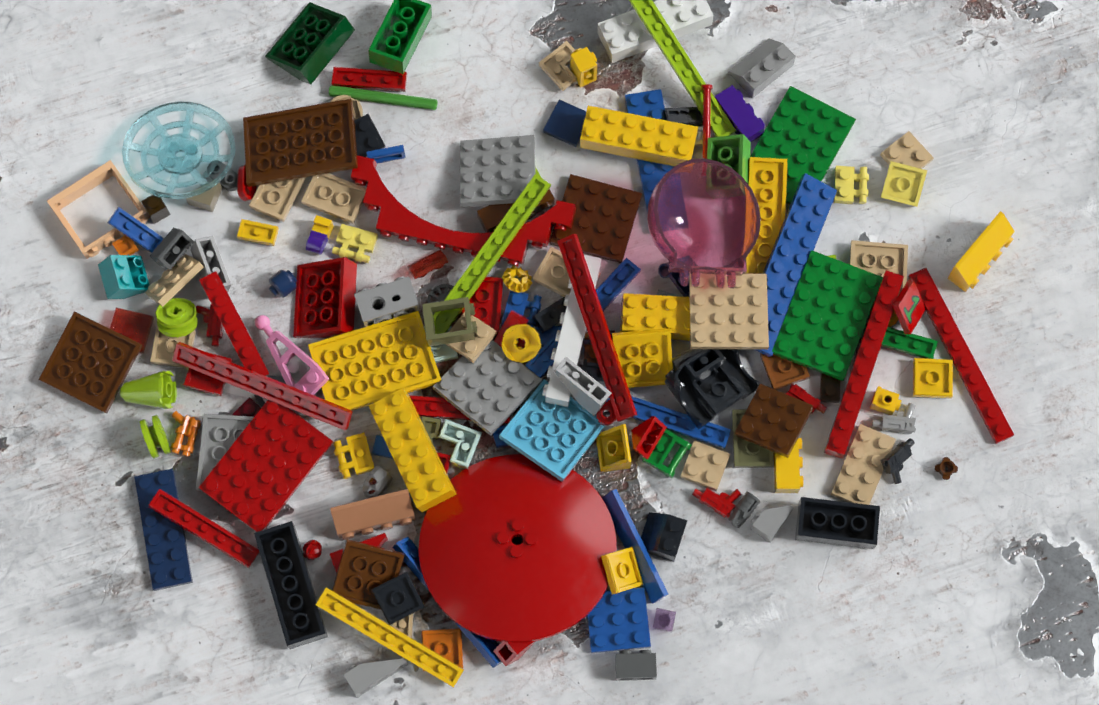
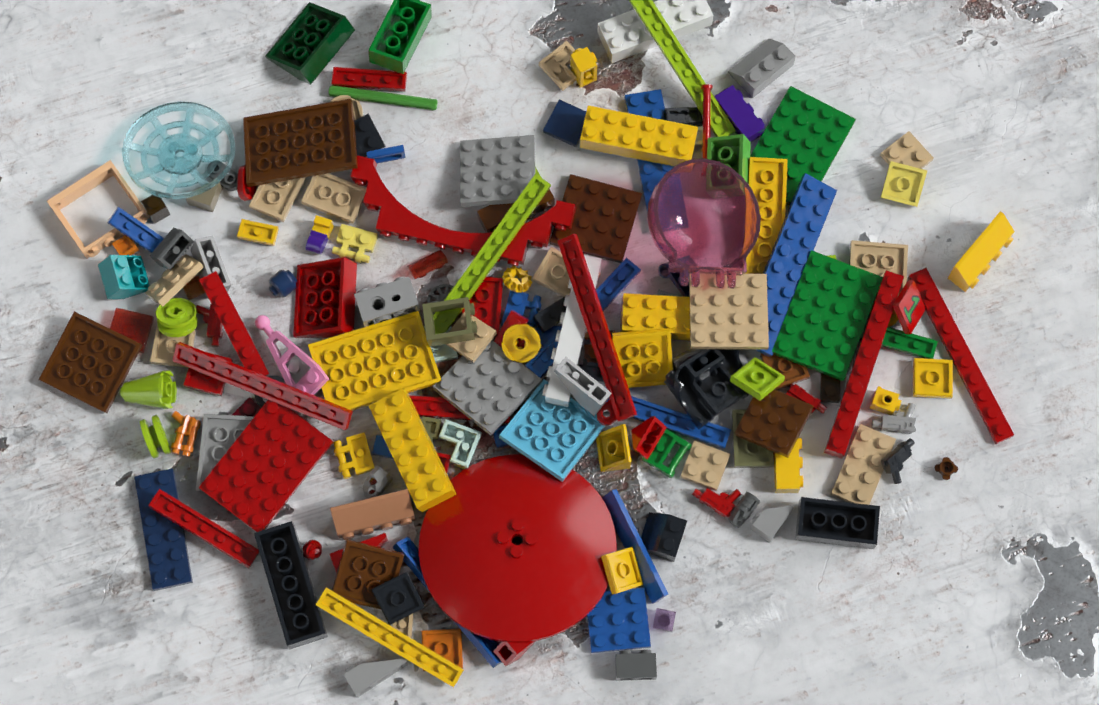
(194, 288): none -> clear orange slope
(757, 378): none -> lime tile
(844, 185): light yellow plate -> none

